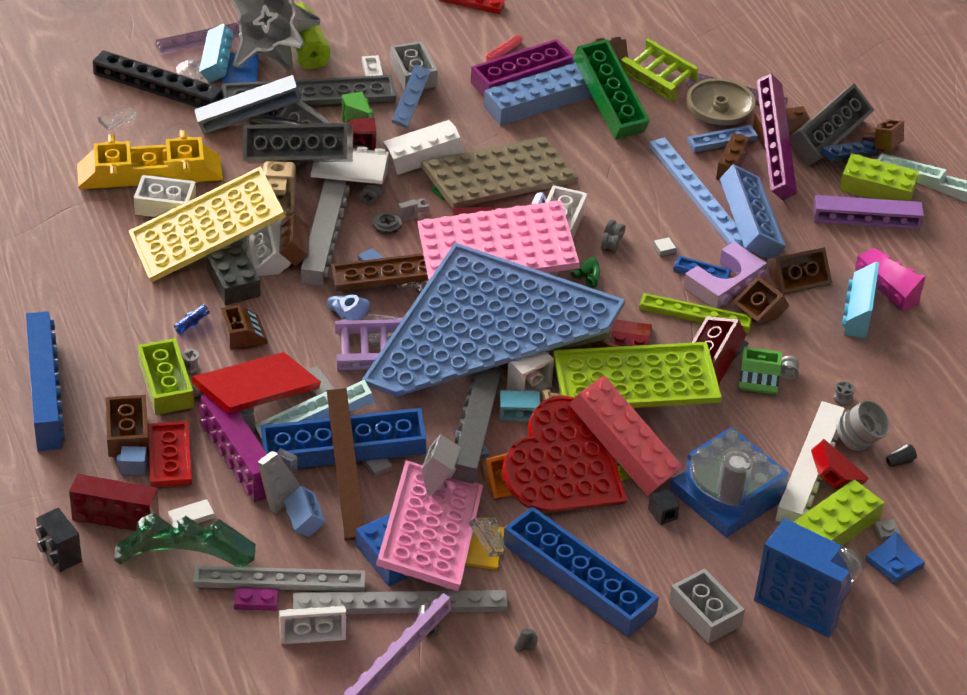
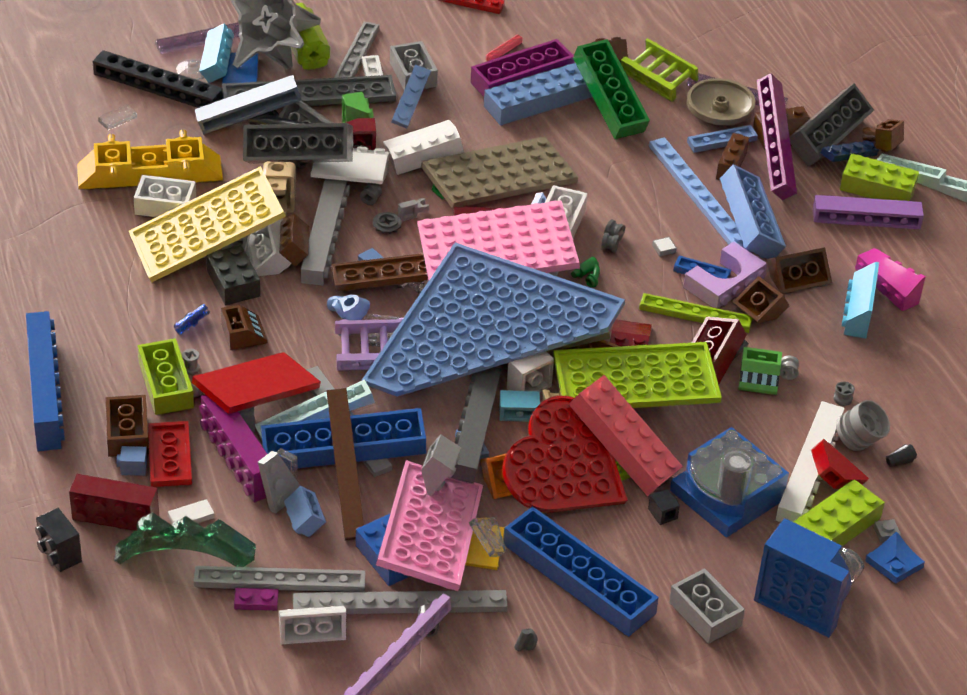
(358, 49): none -> light grey tile

